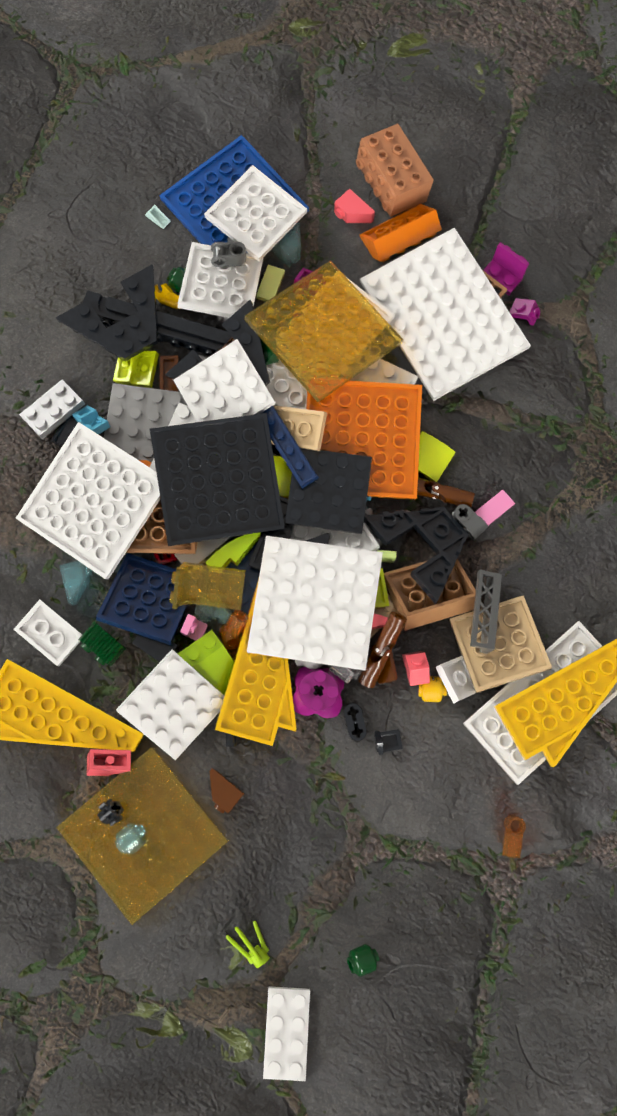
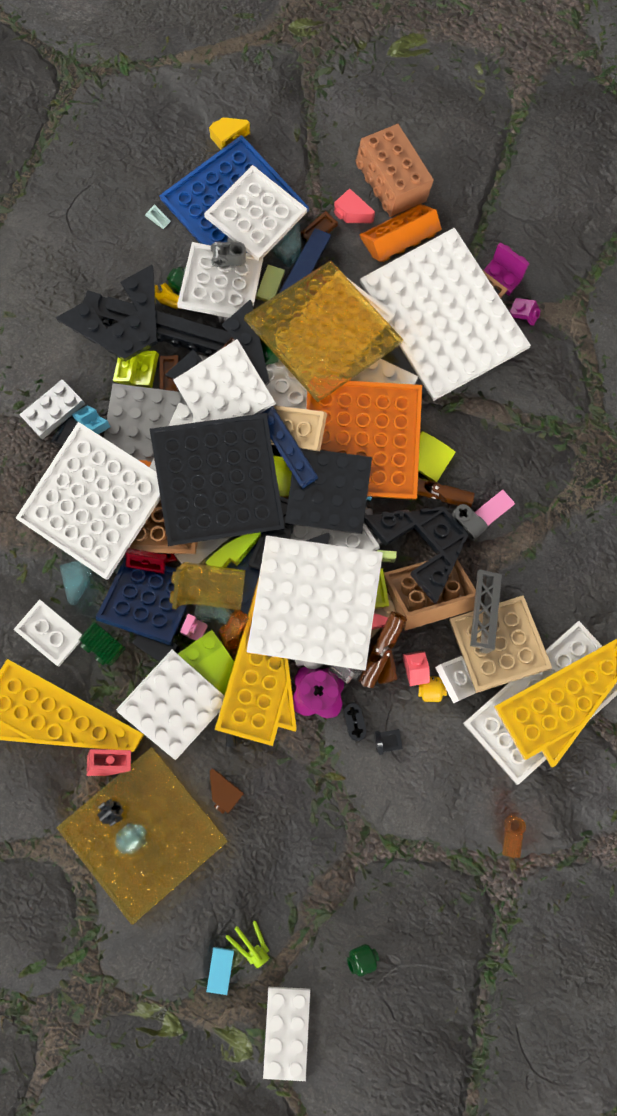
(145, 559): none -> dark red tile
(220, 971): none -> medium azure tile
(227, 130): none -> yellow slope
(309, 257): none -> dark blue tile
(324, 222): none -> reddish brown tile

